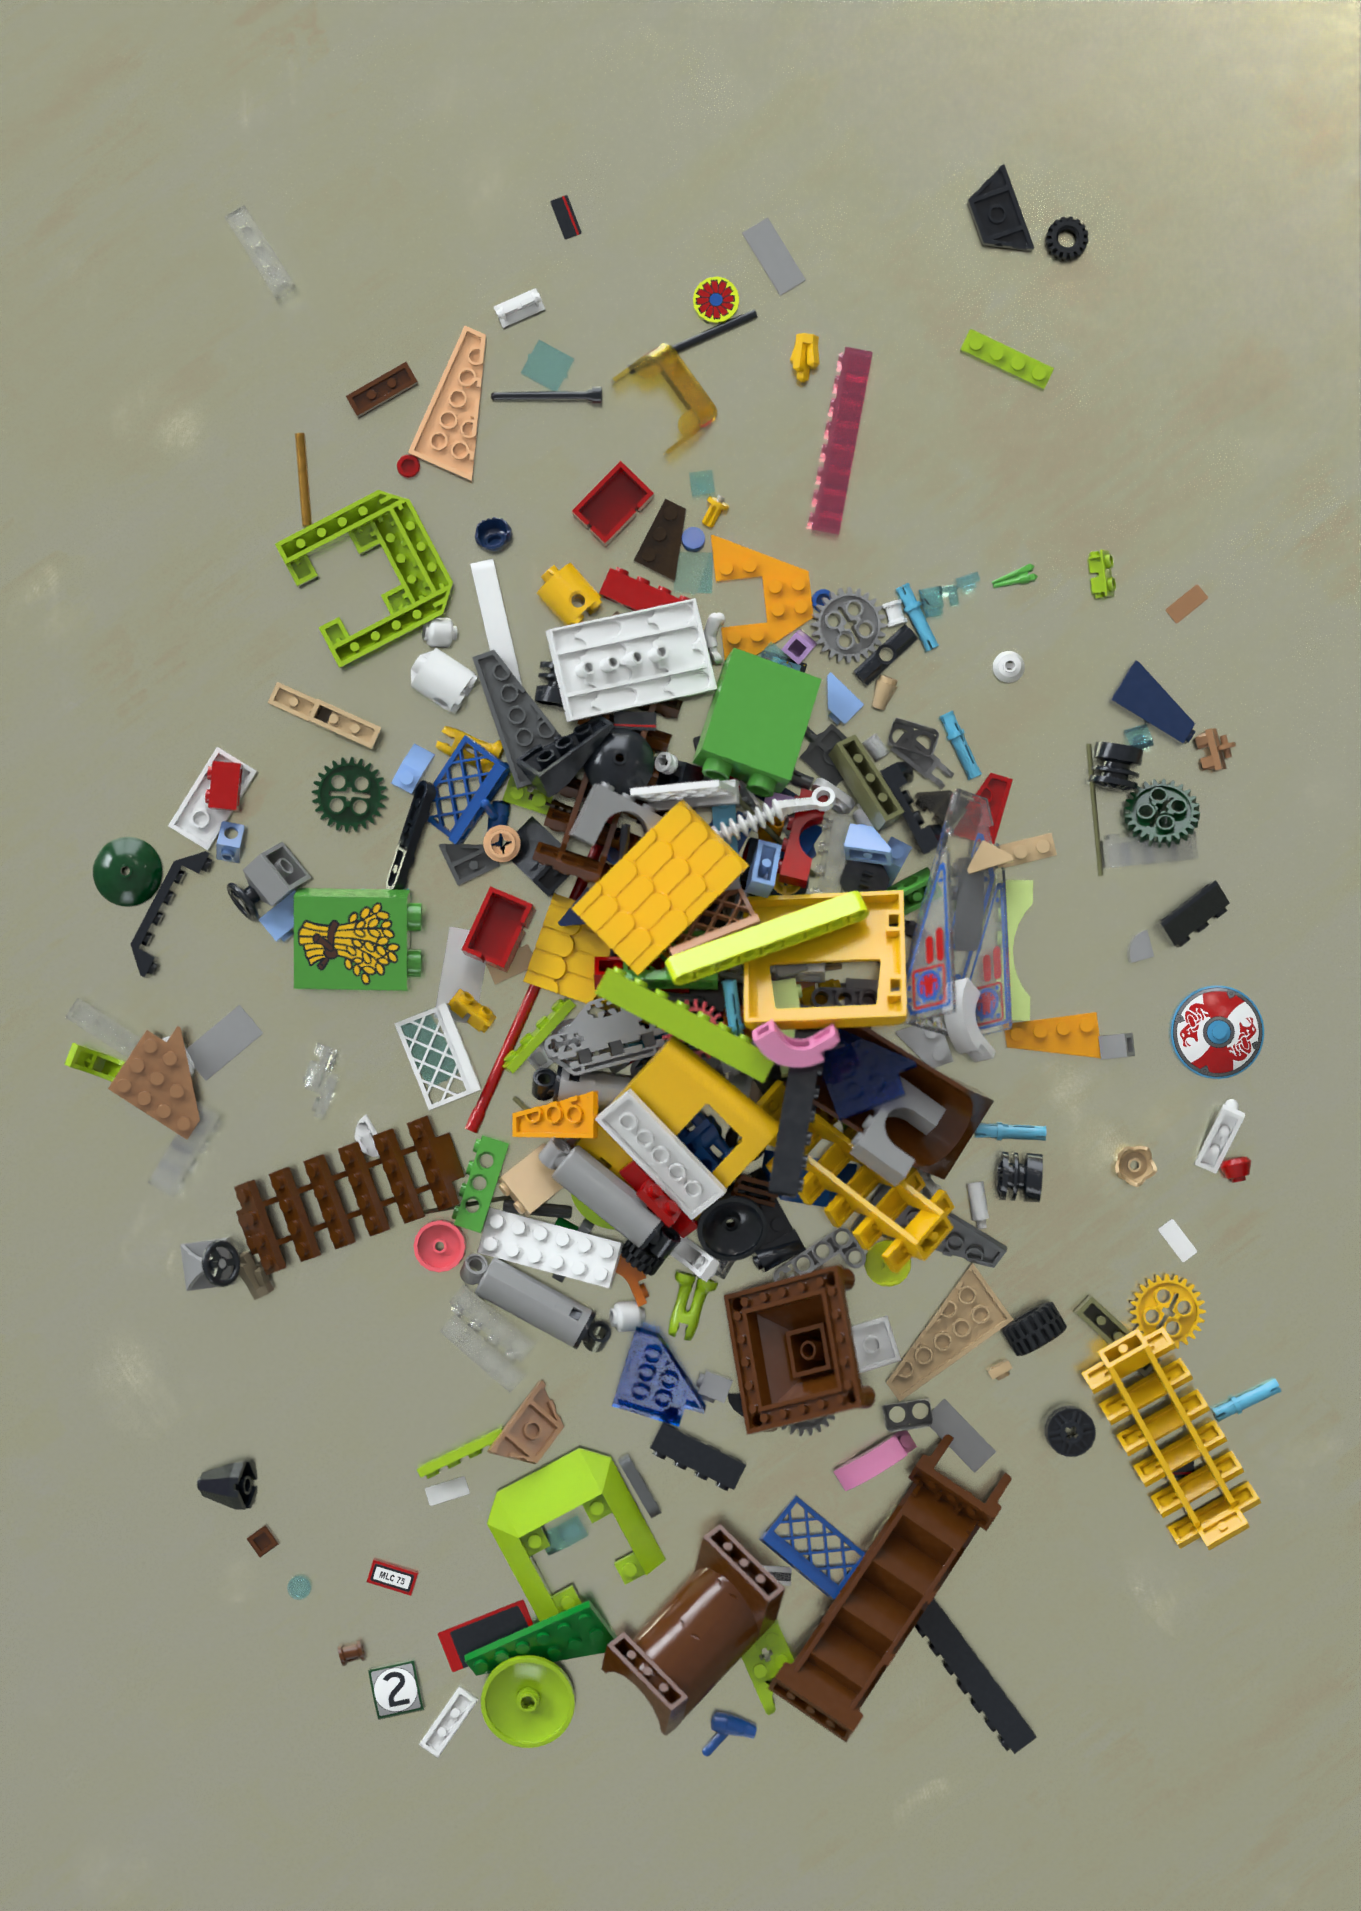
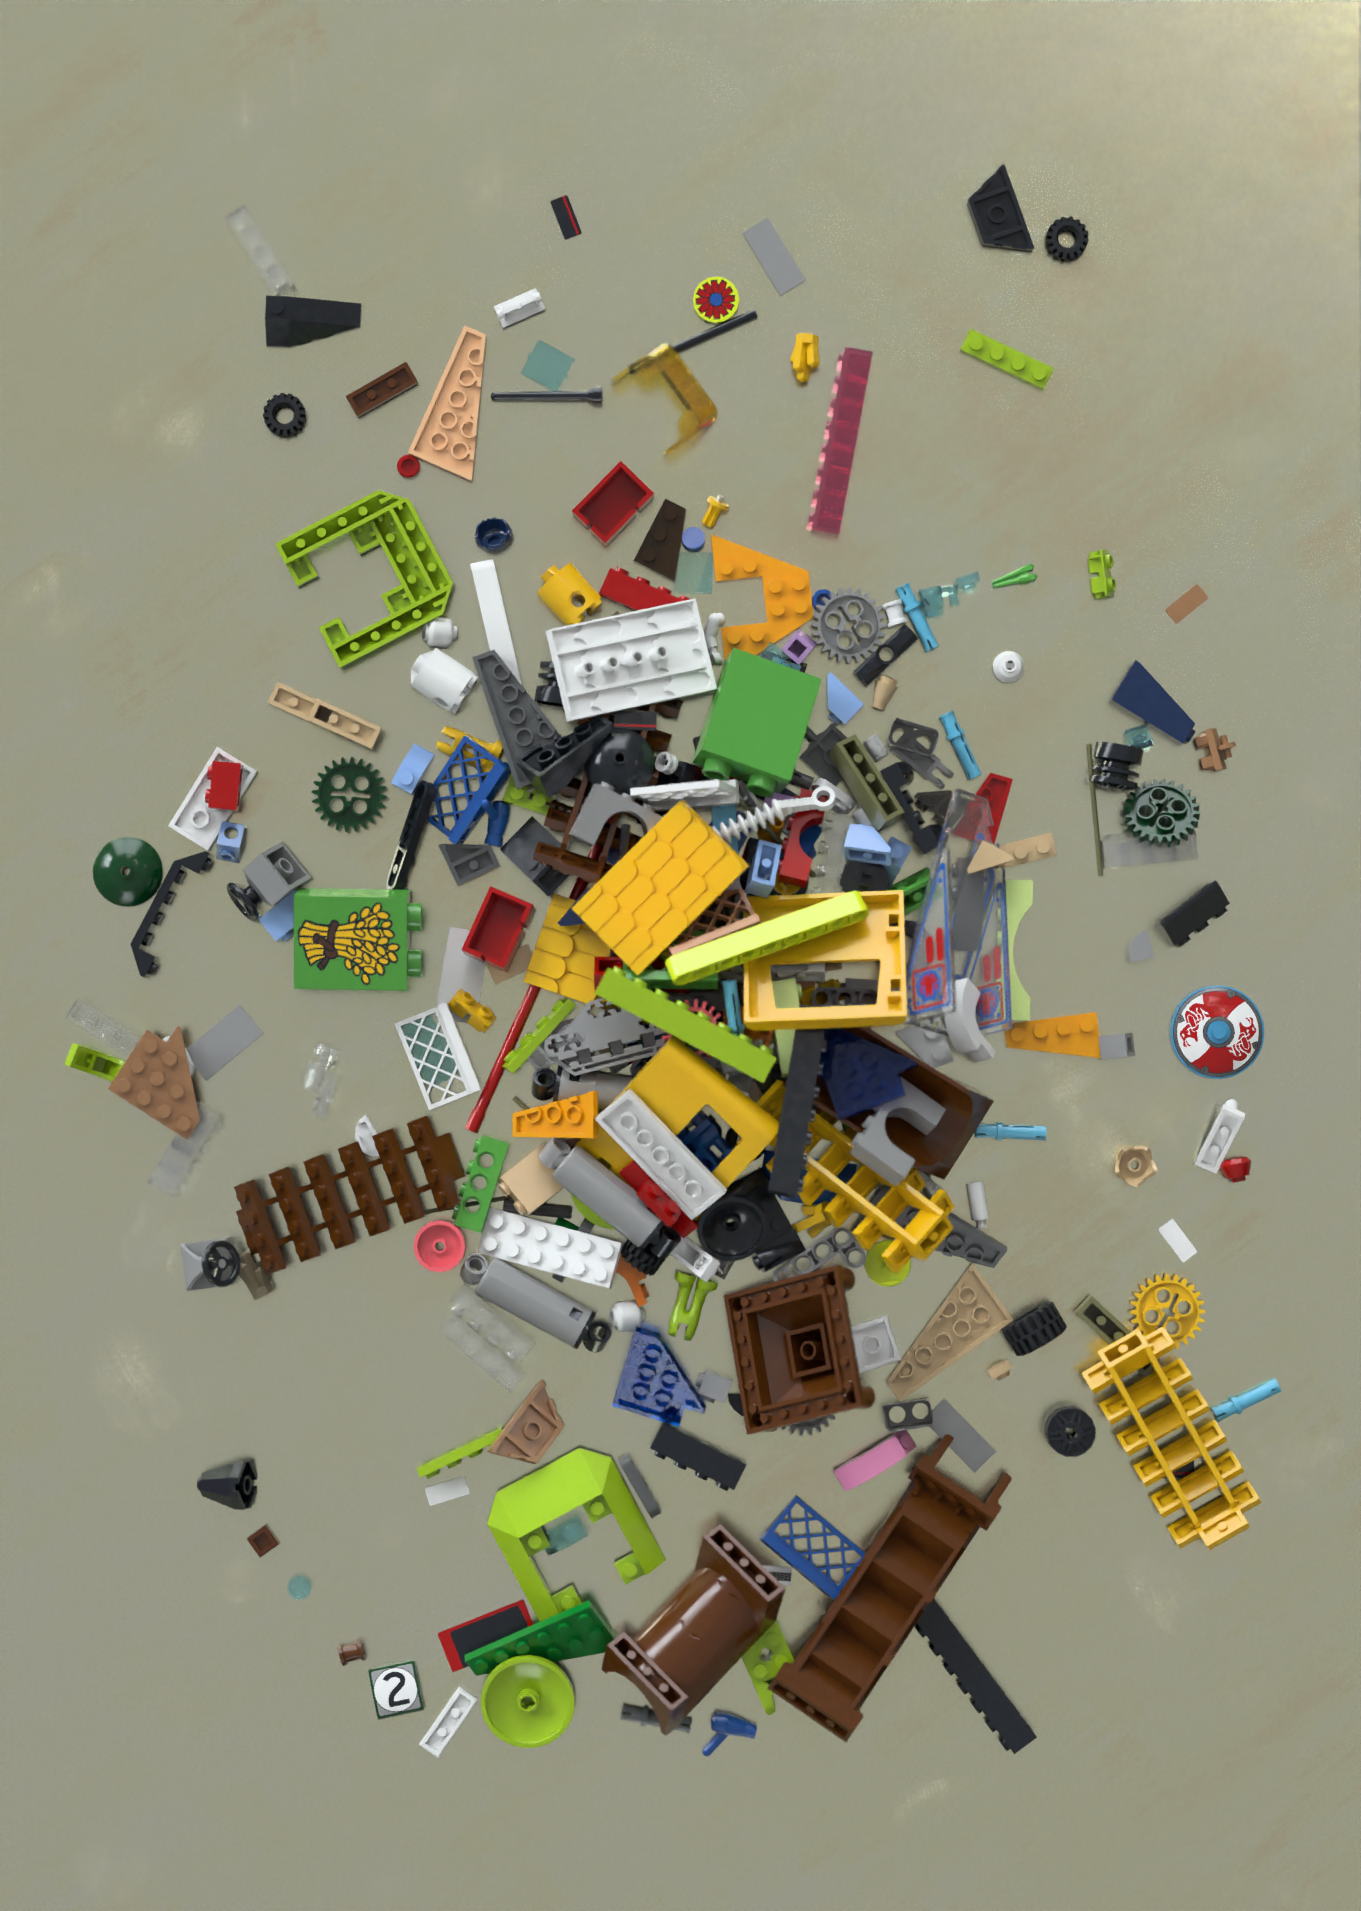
(270, 415): none -> black tyre
(301, 320): none -> black wedge
(303, 479): pearl gold bar -> none
(392, 1577): tile -> none
(495, 852): light nougat gear -> none
(648, 1717): none -> dark grey pin
(702, 483): clear light blue plate -> none
(737, 1185): reddish brown tile -> none
(792, 1051): bright pink arch -> none
(817, 1219): none -> yellow rock
(1020, 1176): black wheel -> none

